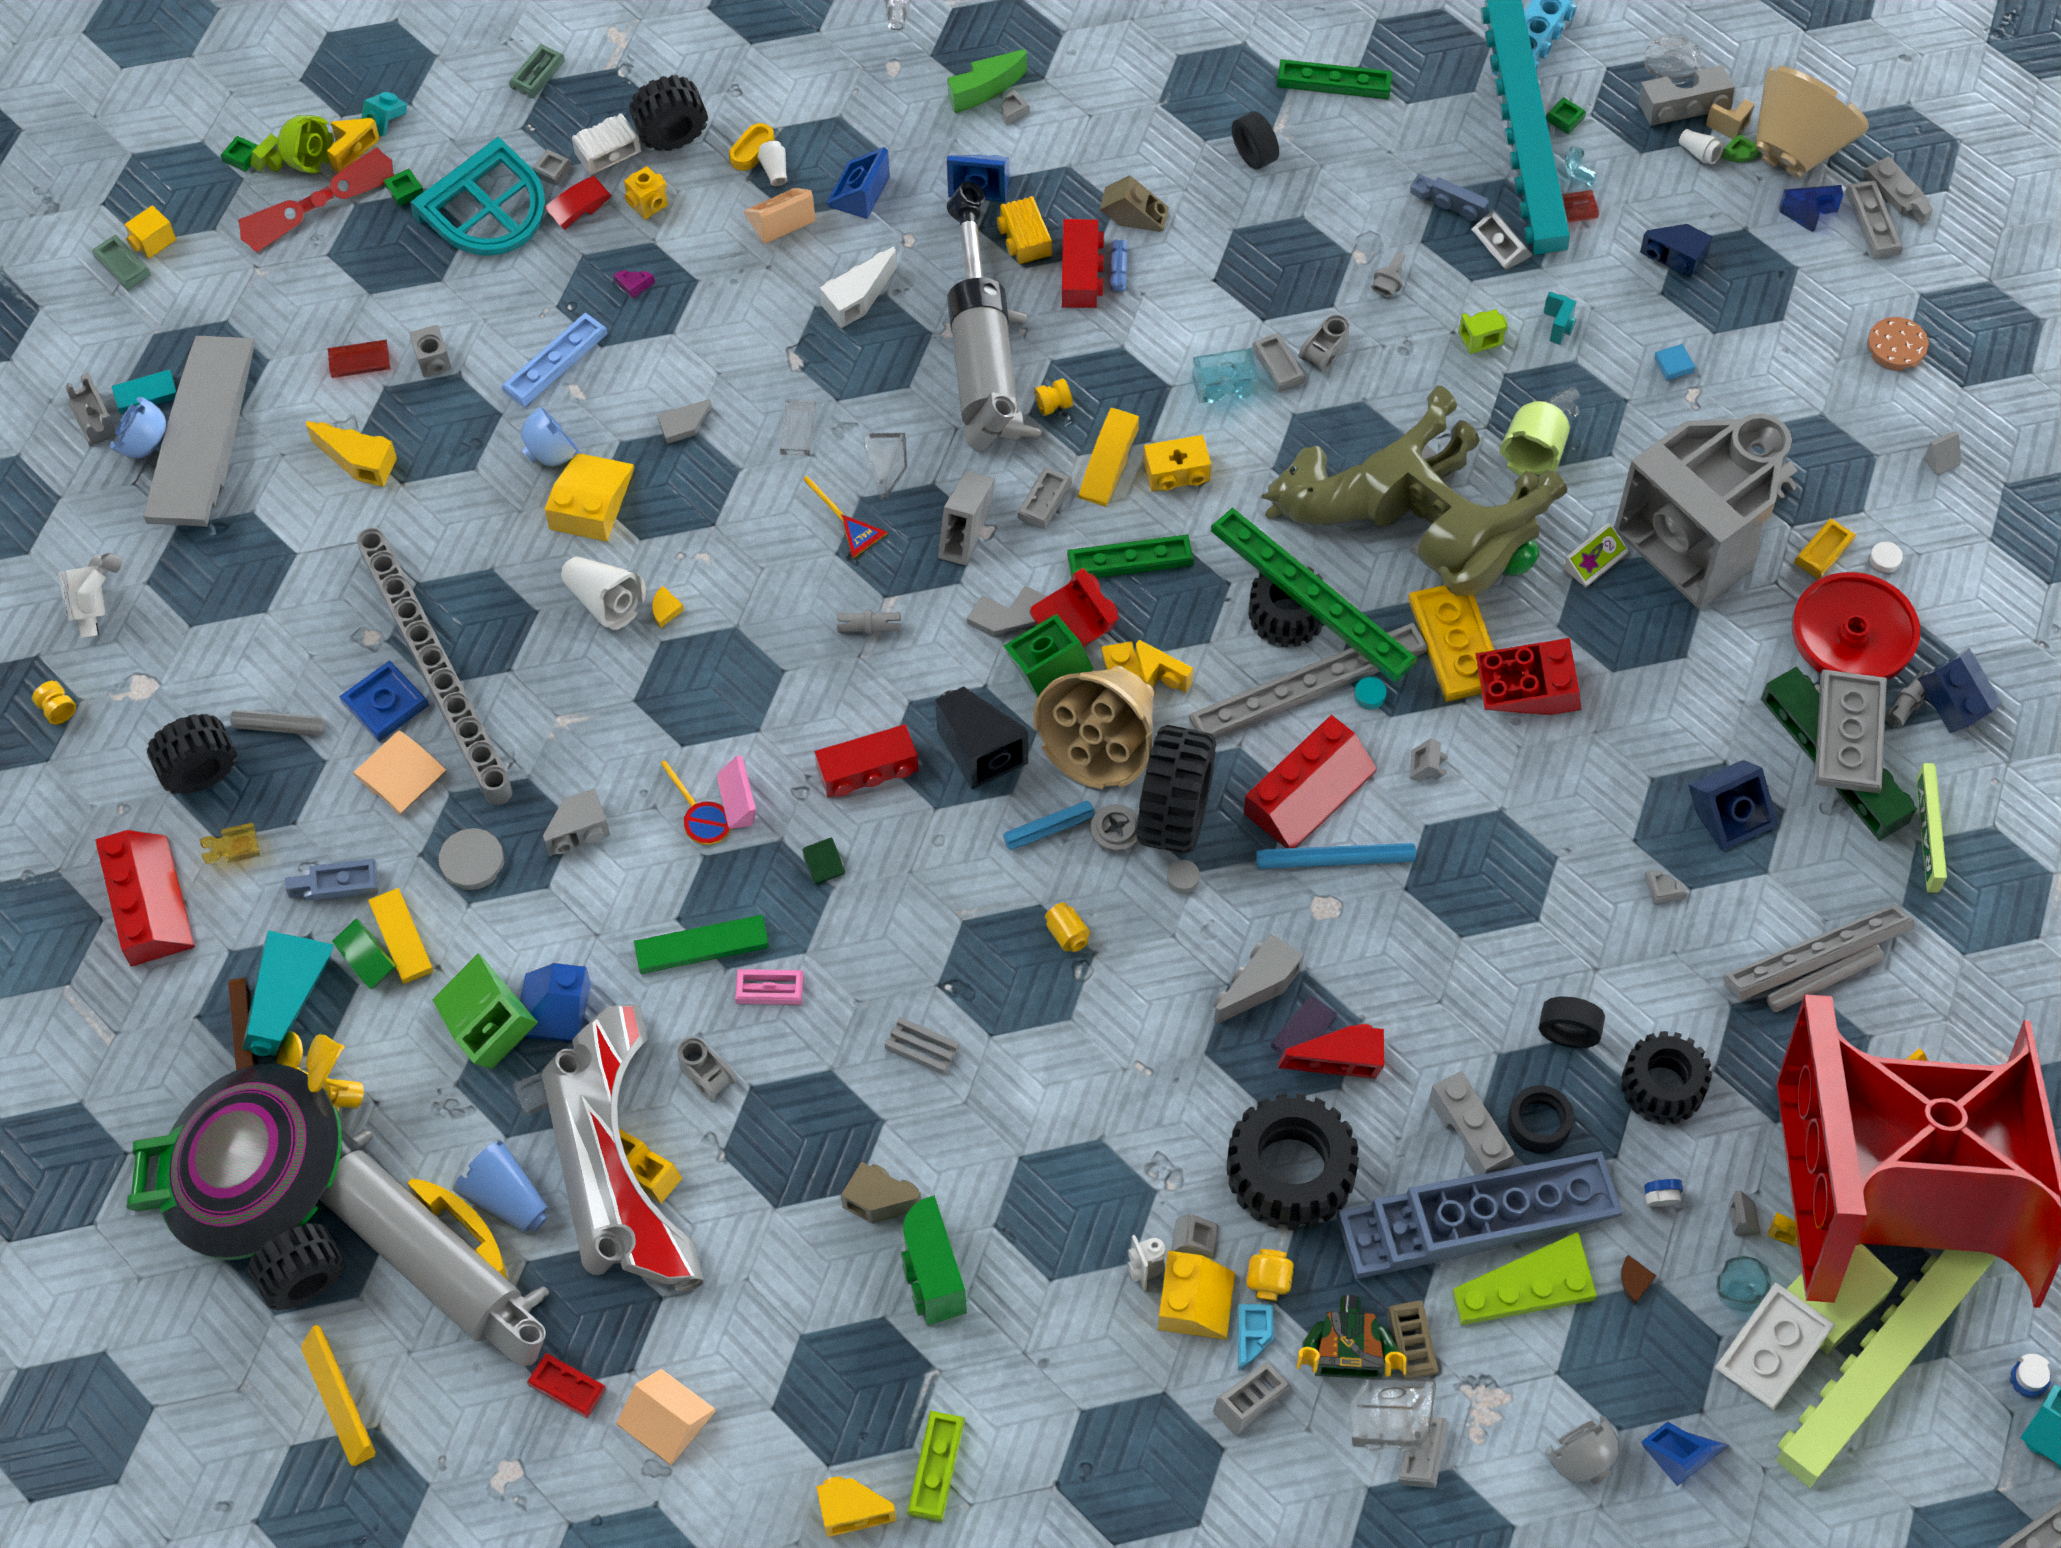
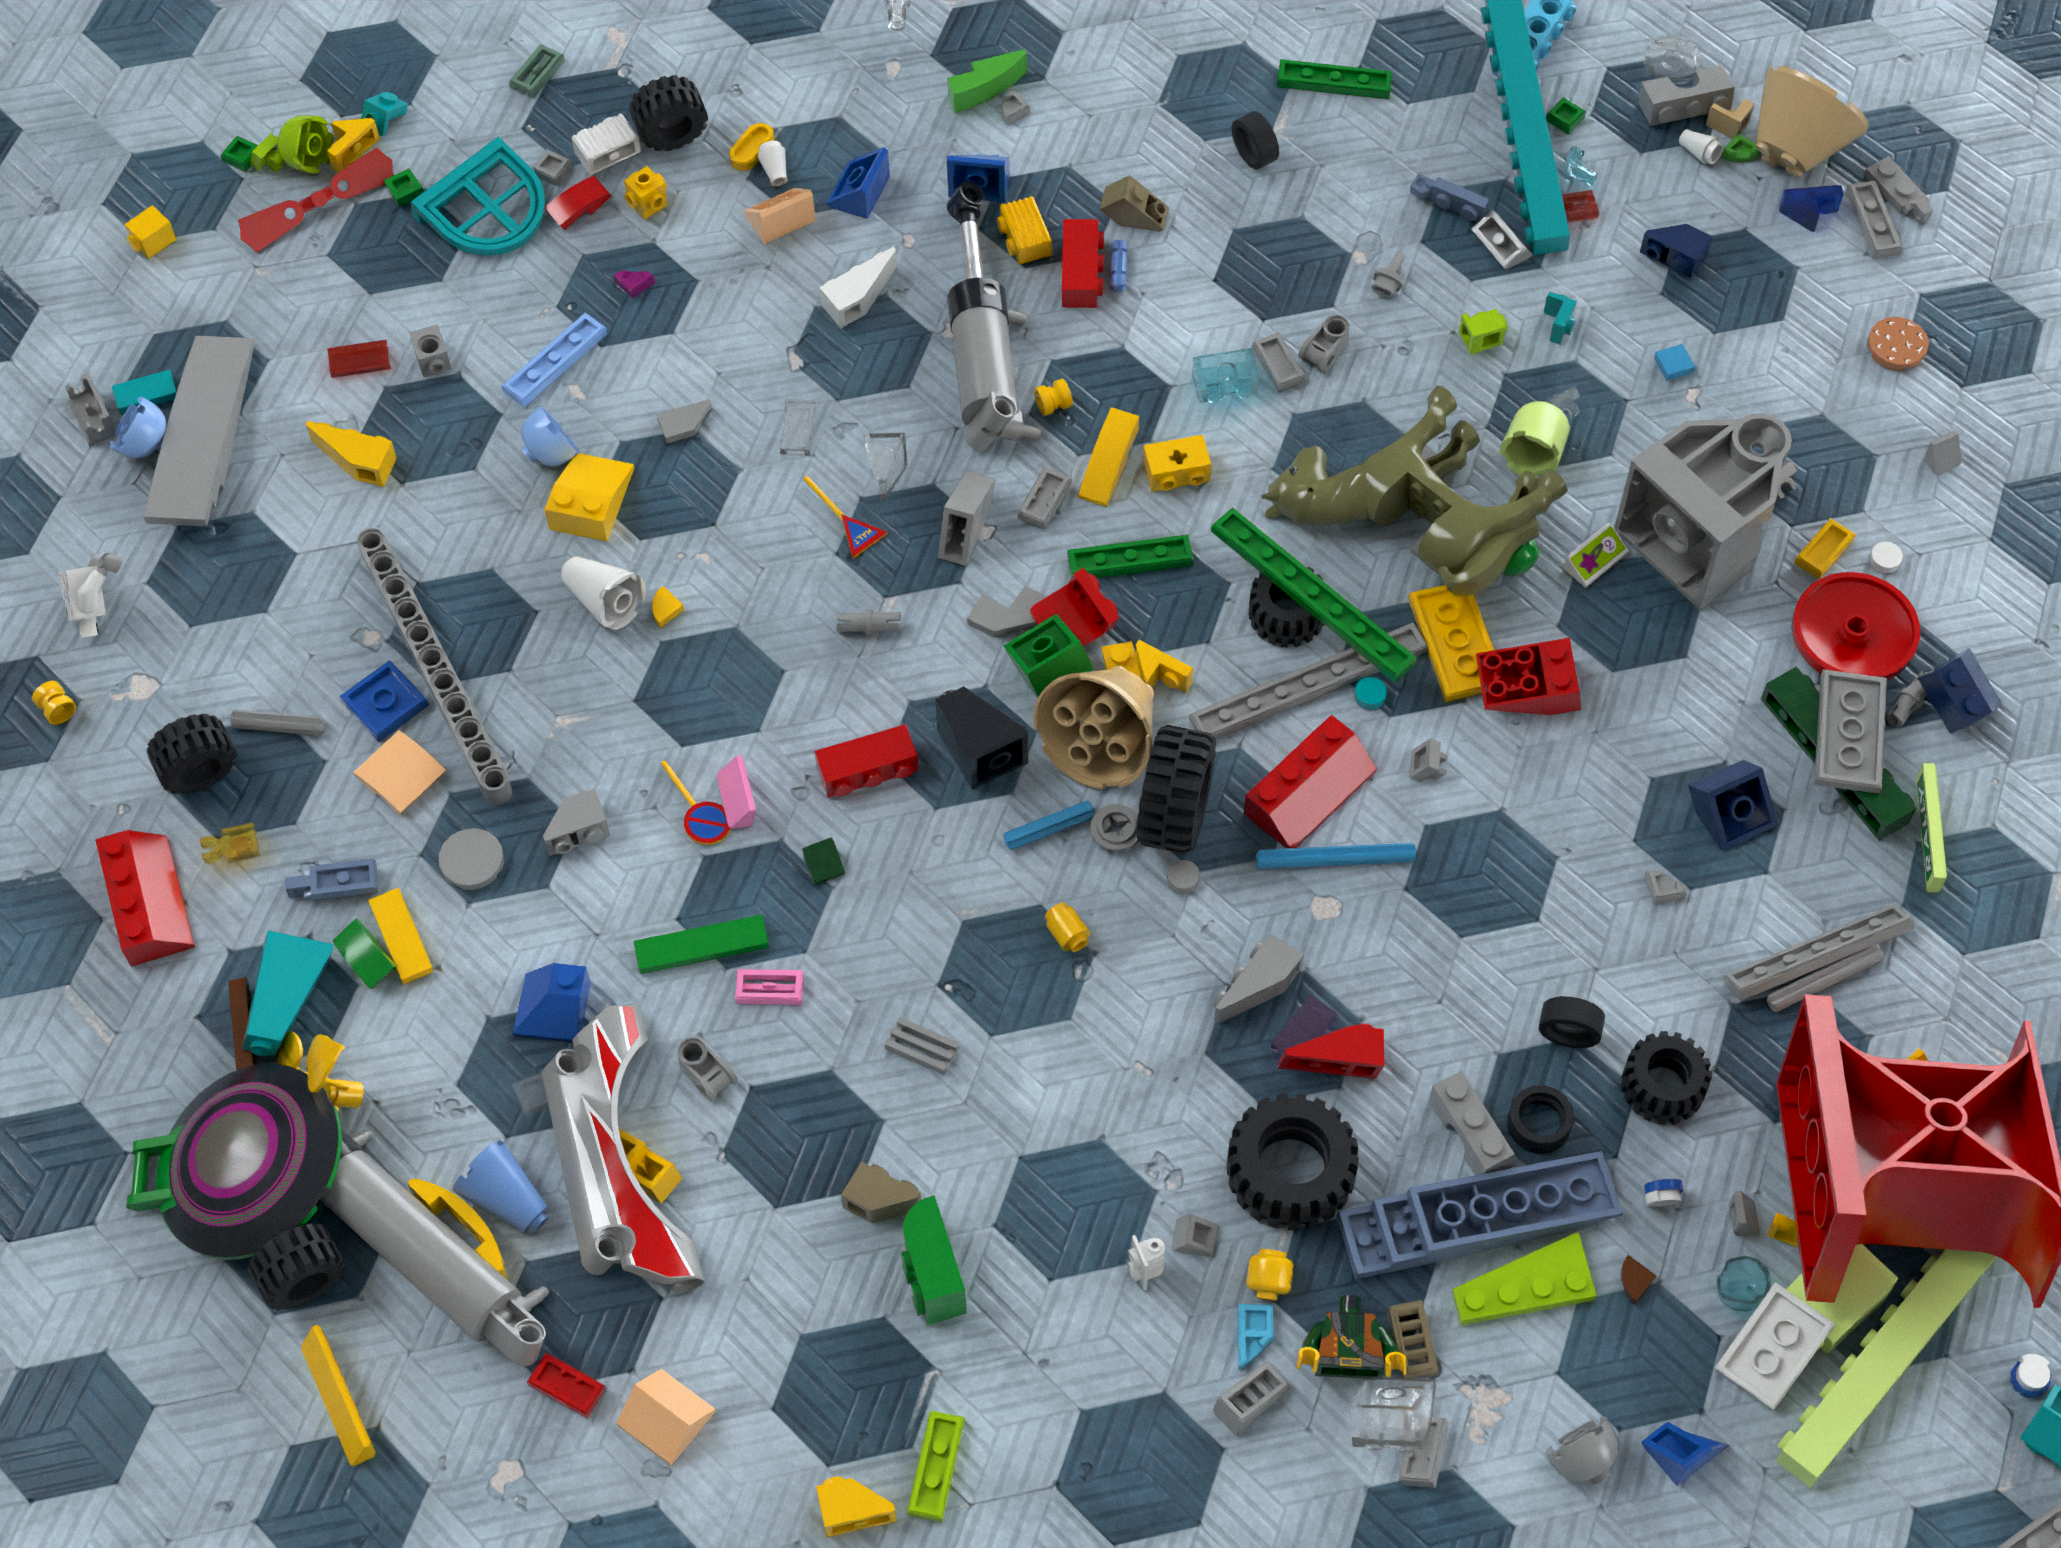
(121, 262): sand green tile -> none
(483, 1013): bright green slope -> none
(1195, 1296): yellow slope -> none

